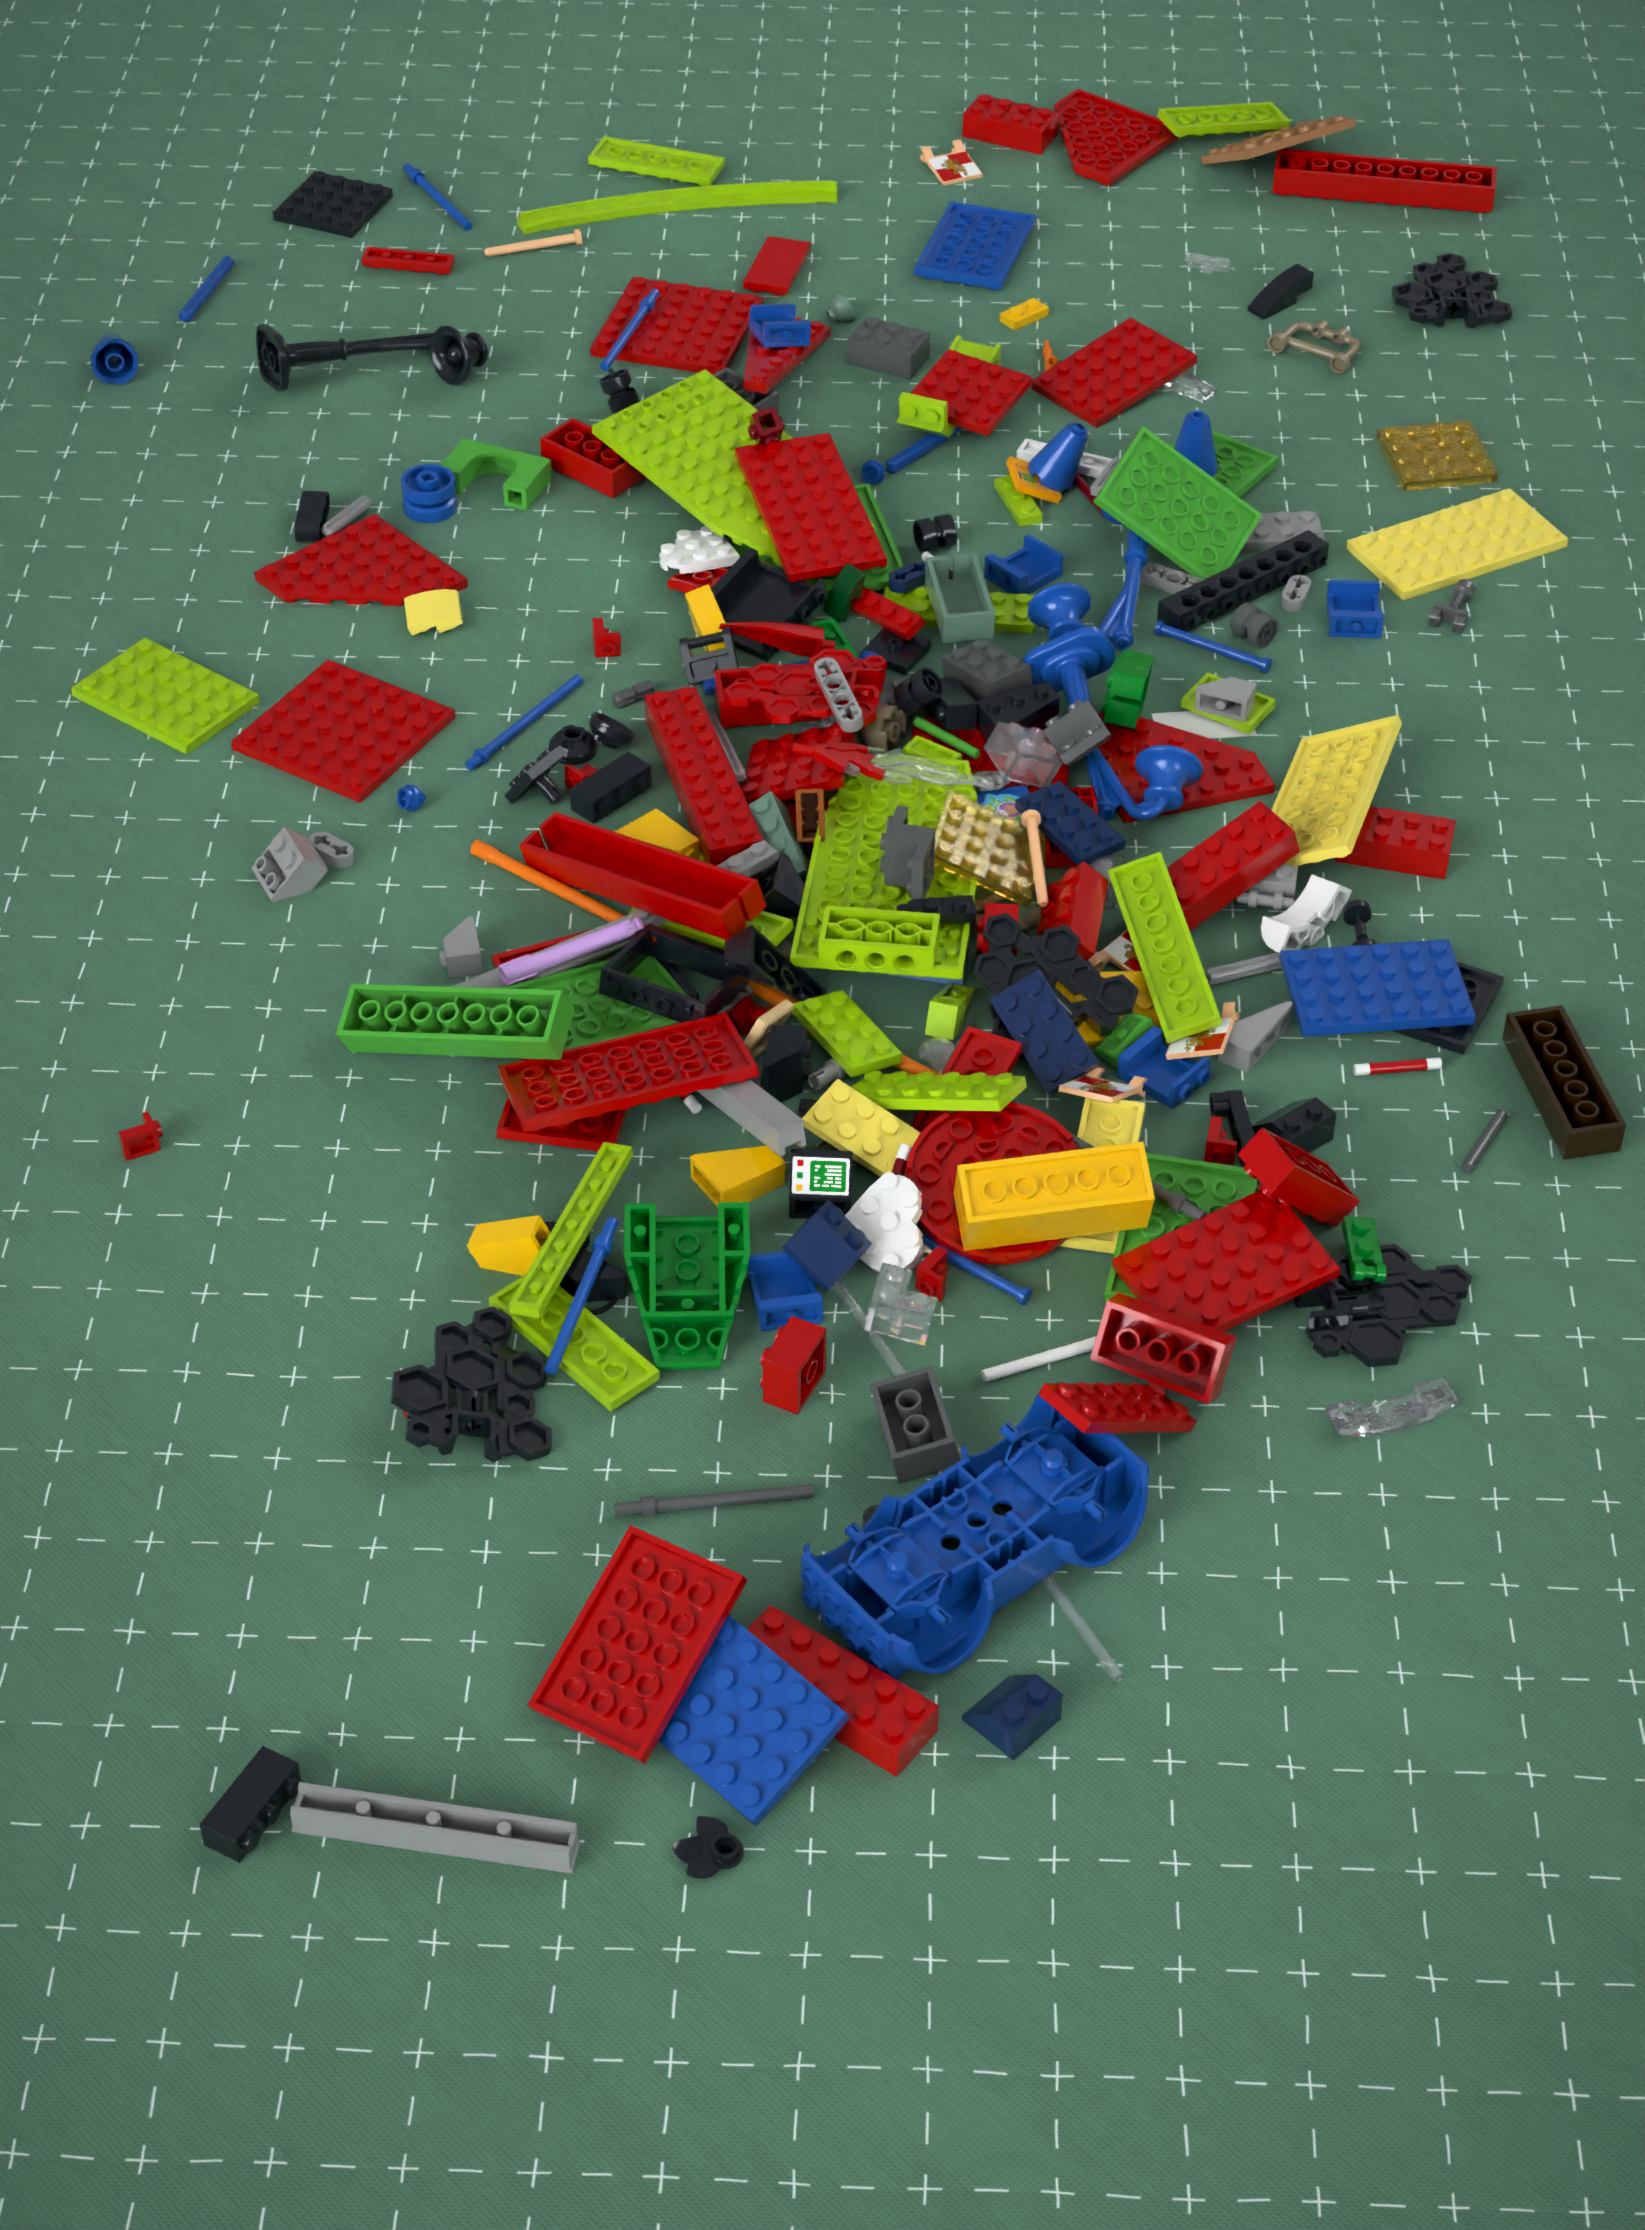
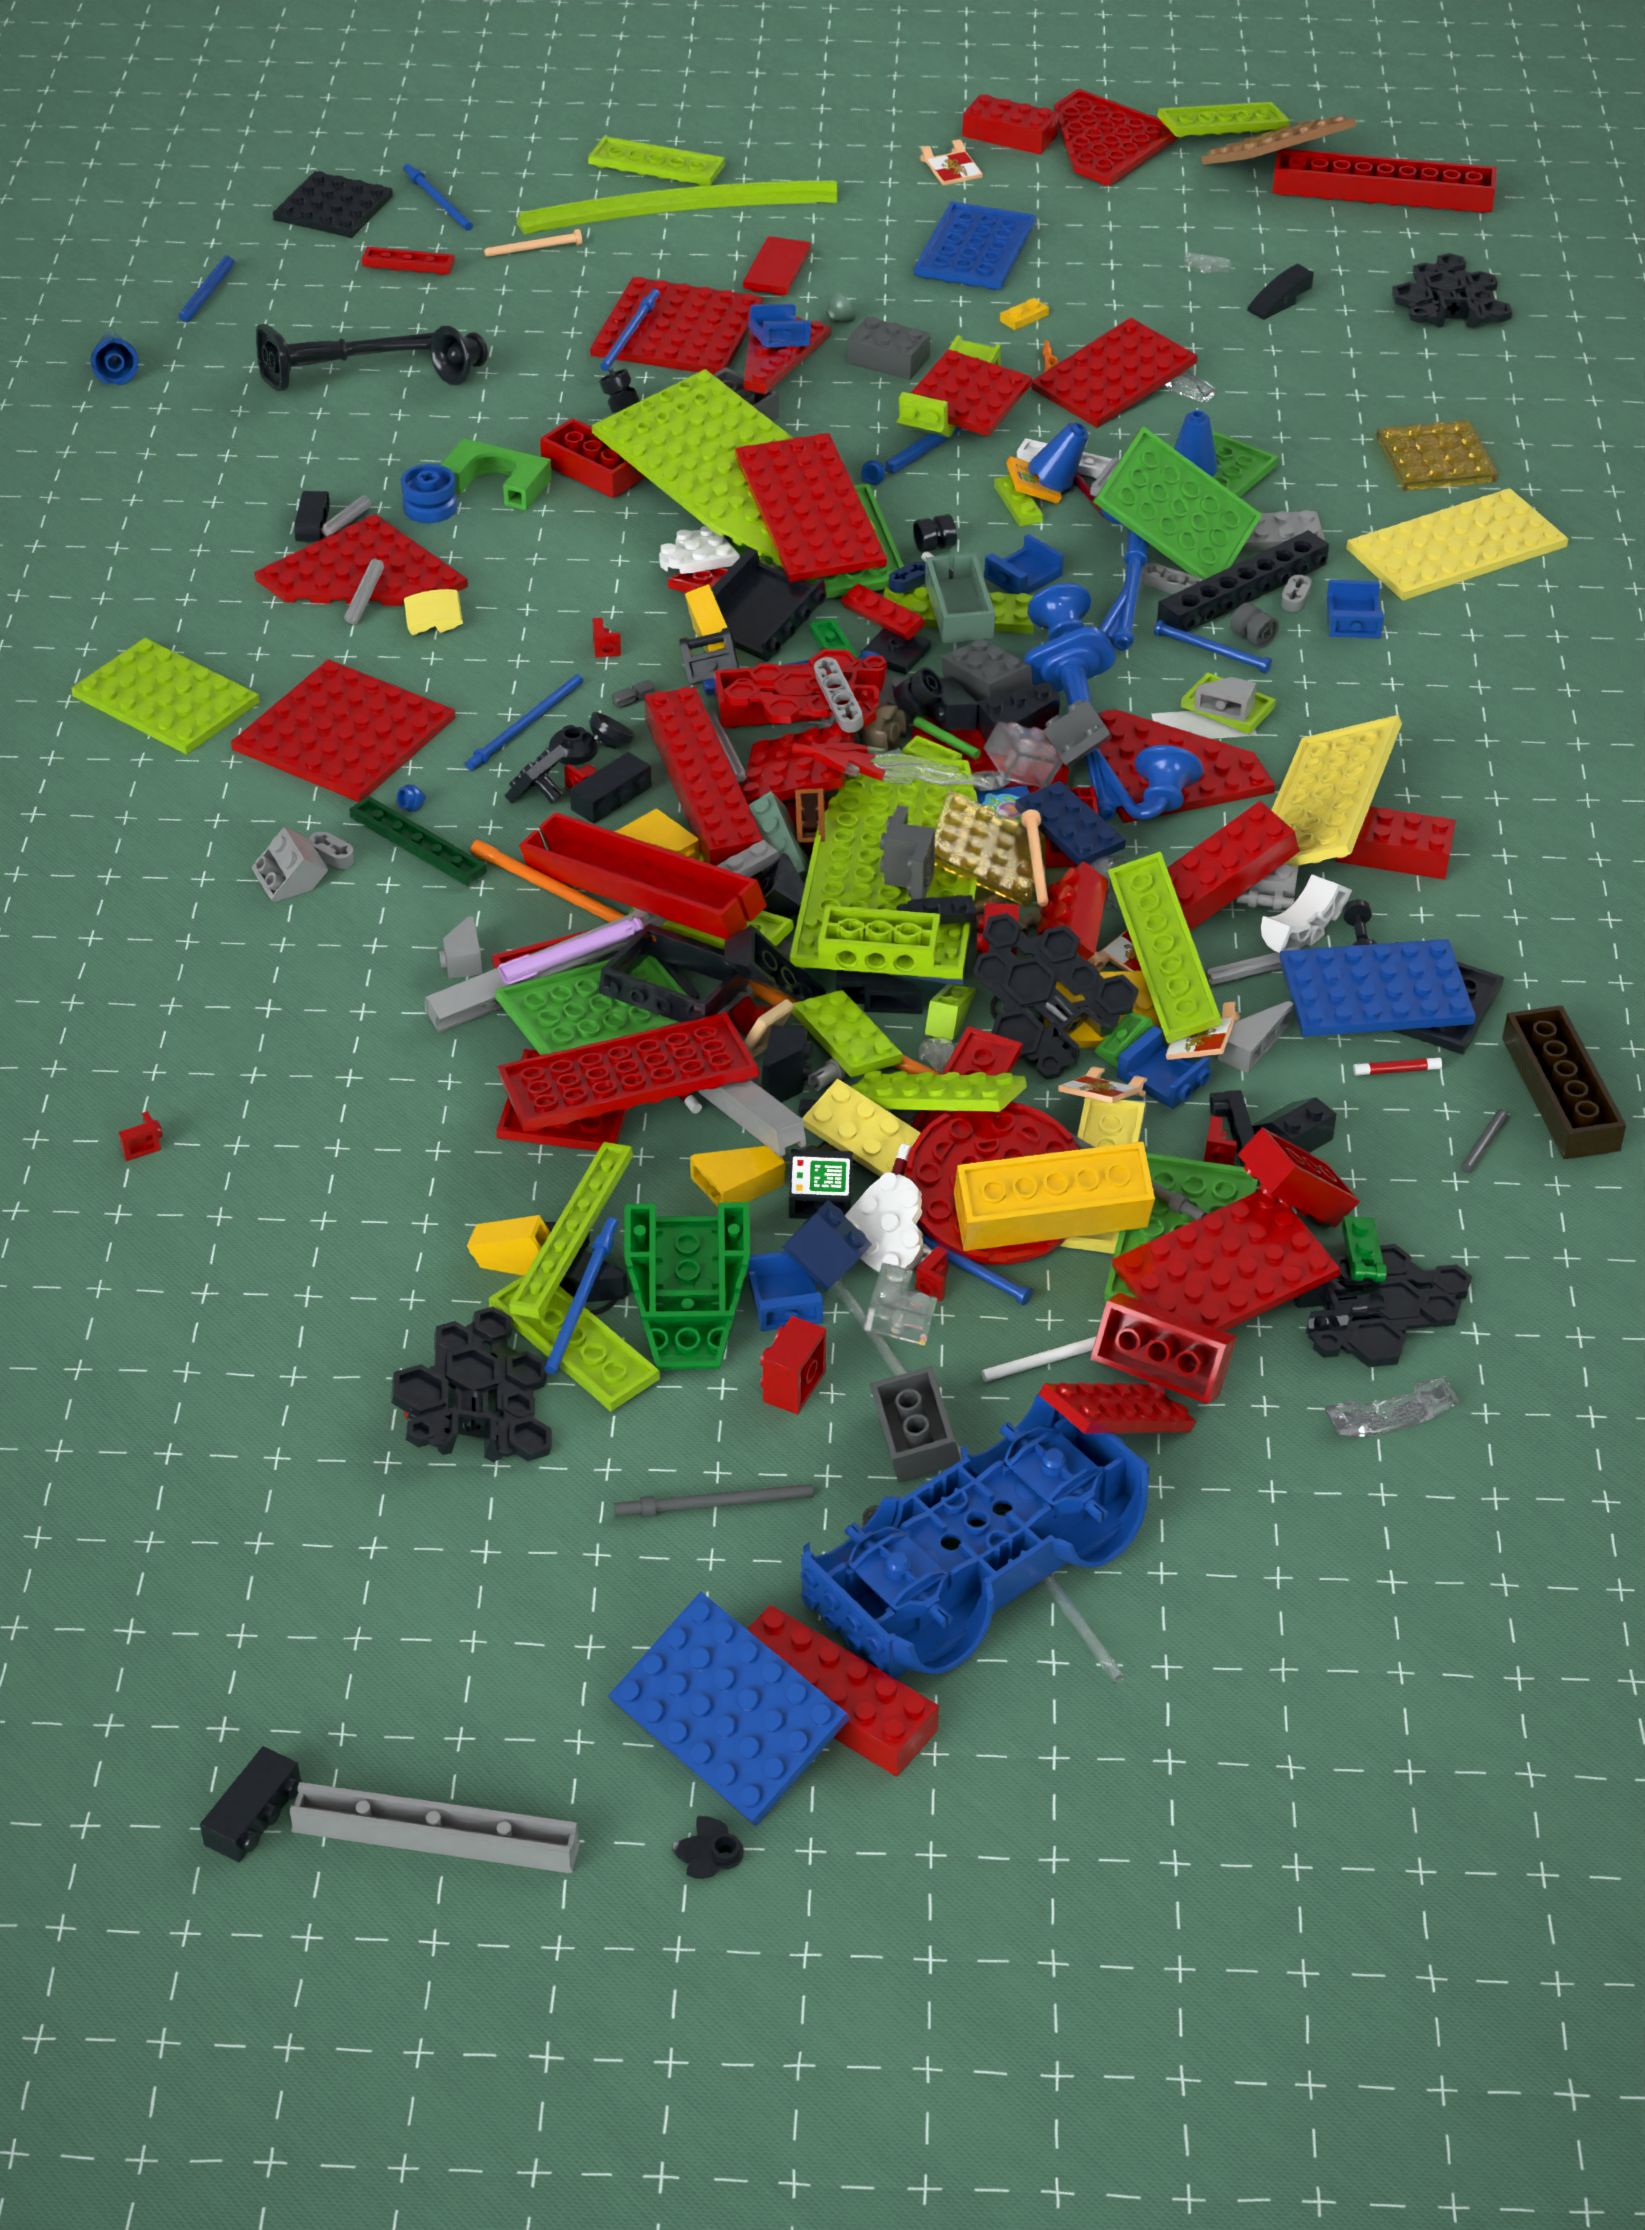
(364, 591): none -> light grey axle
(418, 840): none -> dark green plate
(456, 1021): bright green brick -> none
(637, 1644): red plate -> none
(766, 426): dark red brick -> none
(790, 637): red piece -> none
(845, 588): dark green slope -> none
(880, 992): none -> black slope
(1016, 1713): dark blue slope -> none
(1045, 1030): dark blue plate -> none
(1127, 688): green piece -> none
(1338, 361): dark tan bar -> none
(1453, 614): dark grey bar -> none

